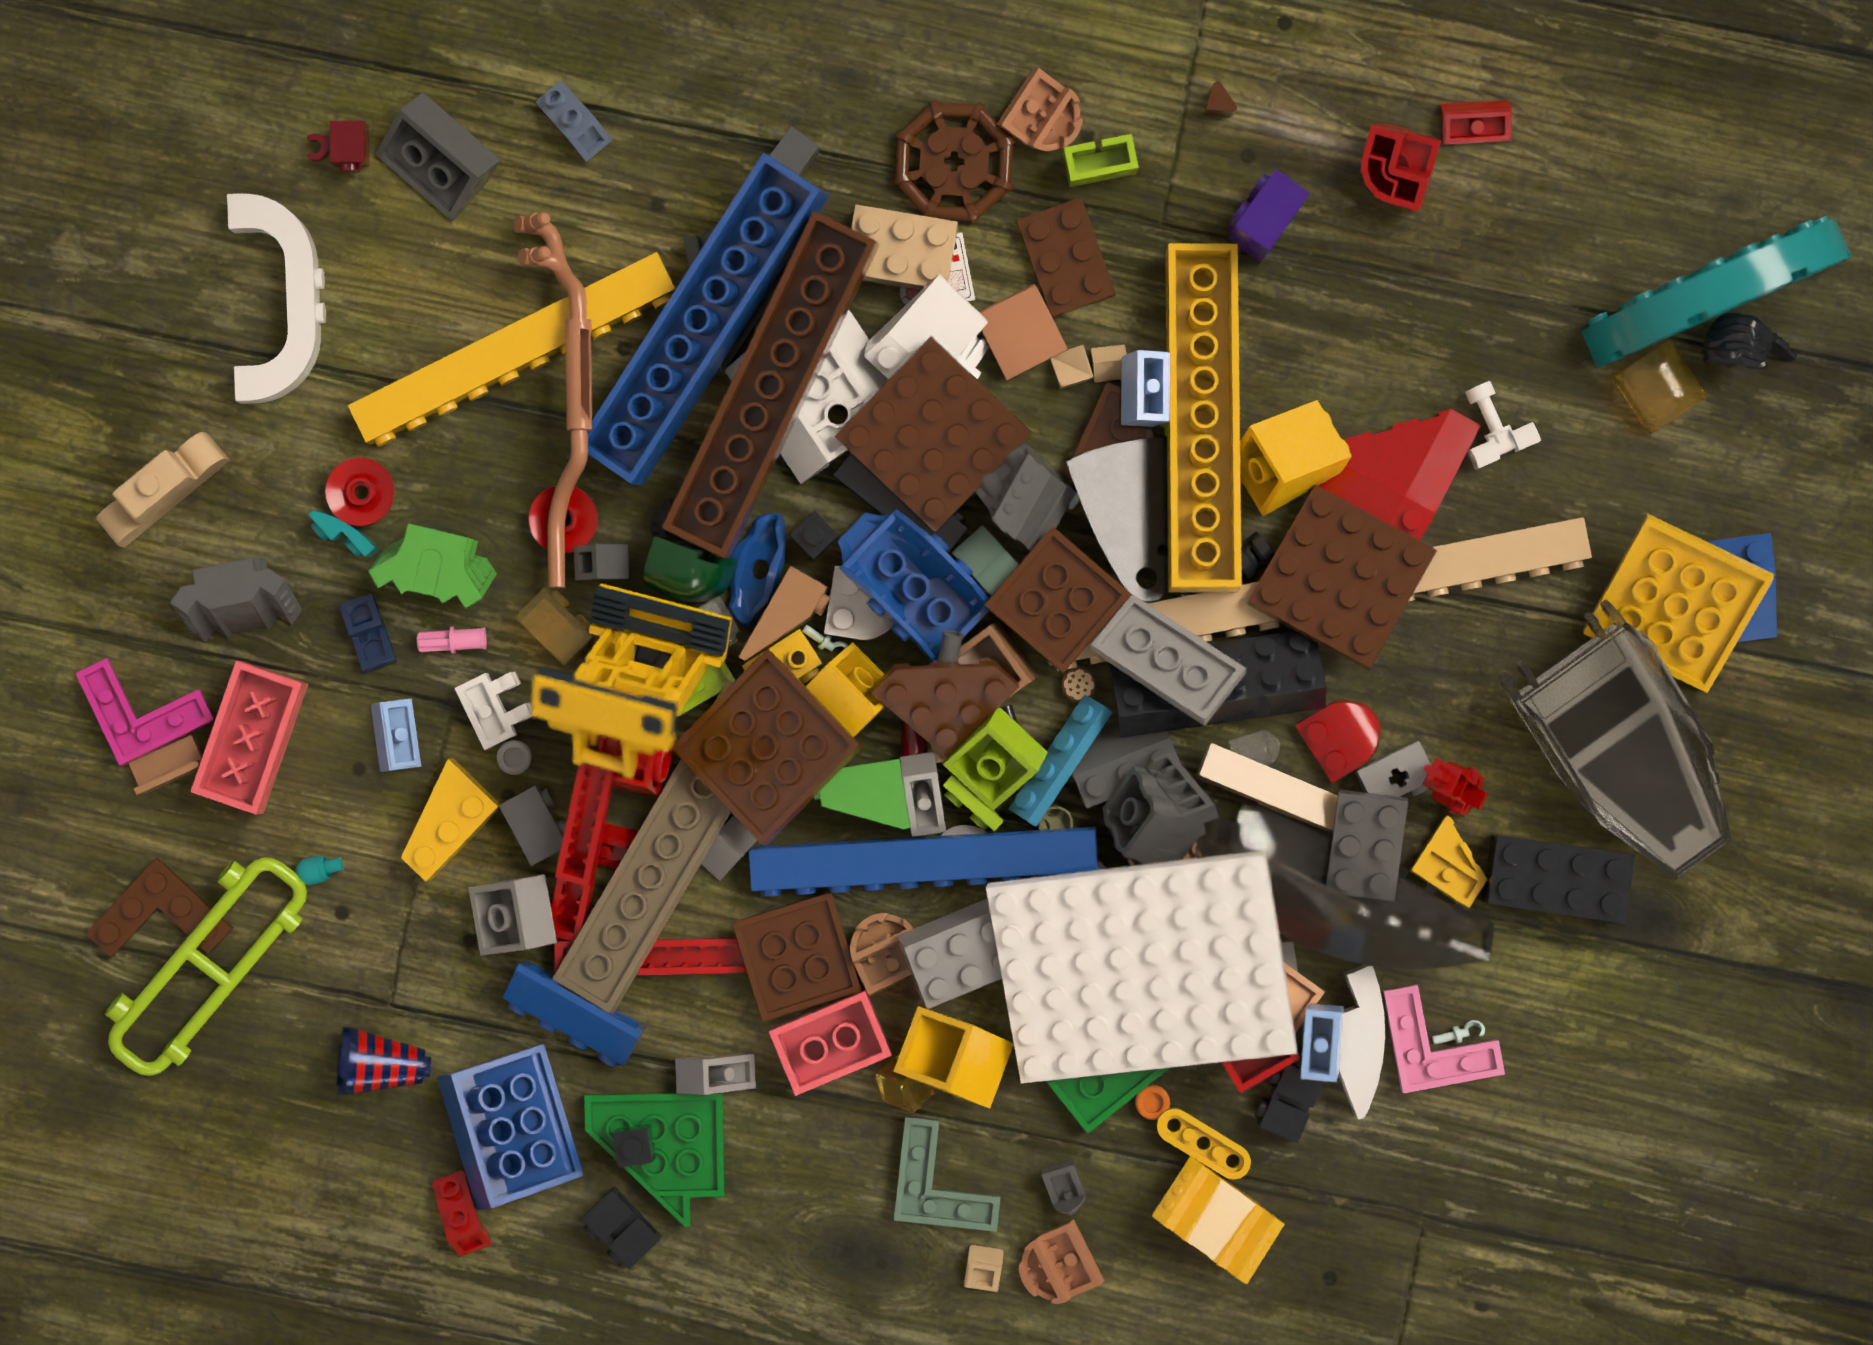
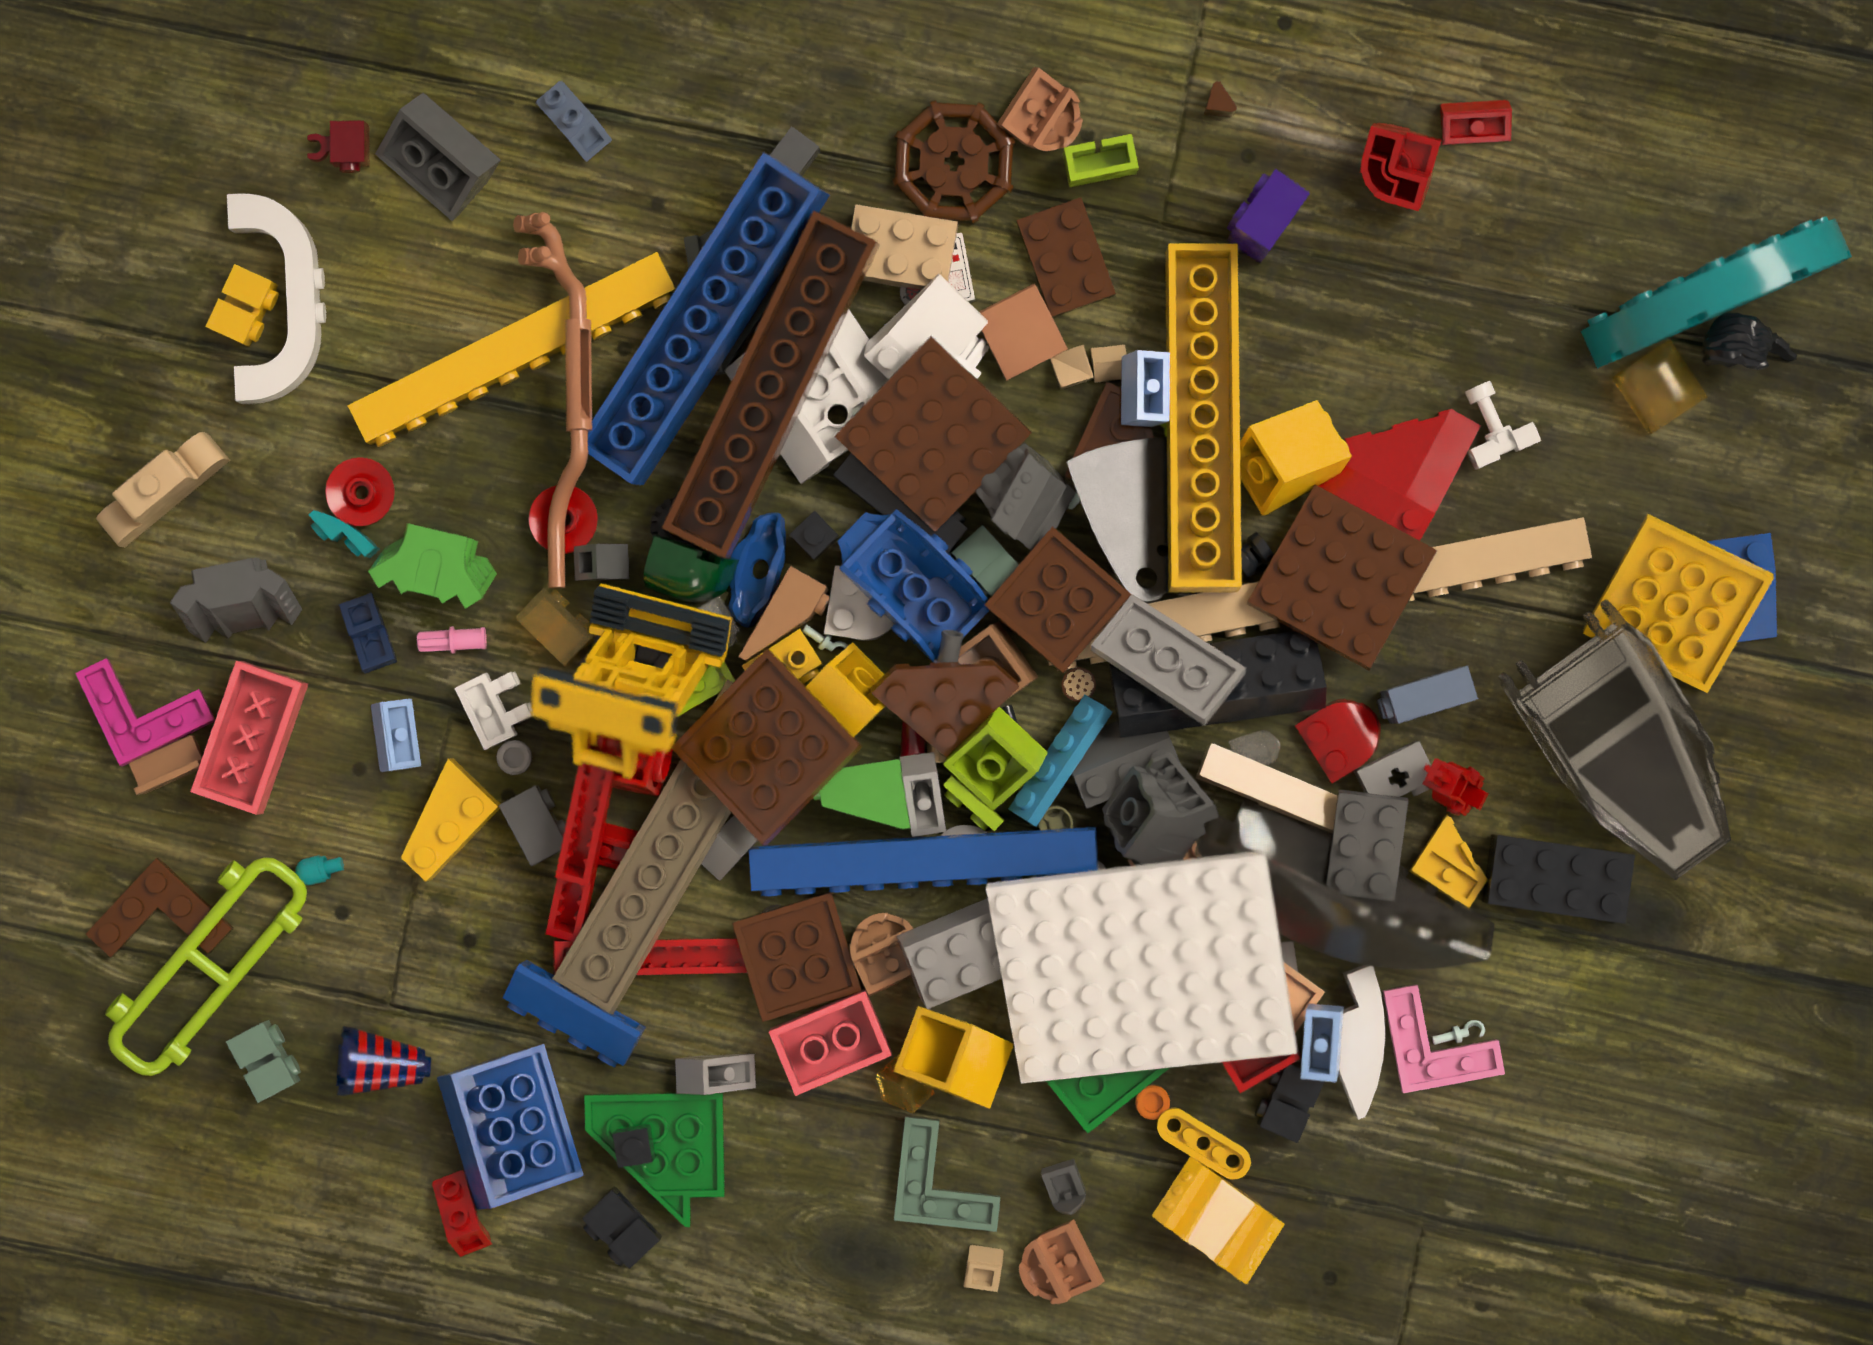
(244, 306): none -> yellow piece
(265, 1060): none -> sand green piece
(512, 915): light grey brick -> none
(1427, 695): none -> sand blue brick

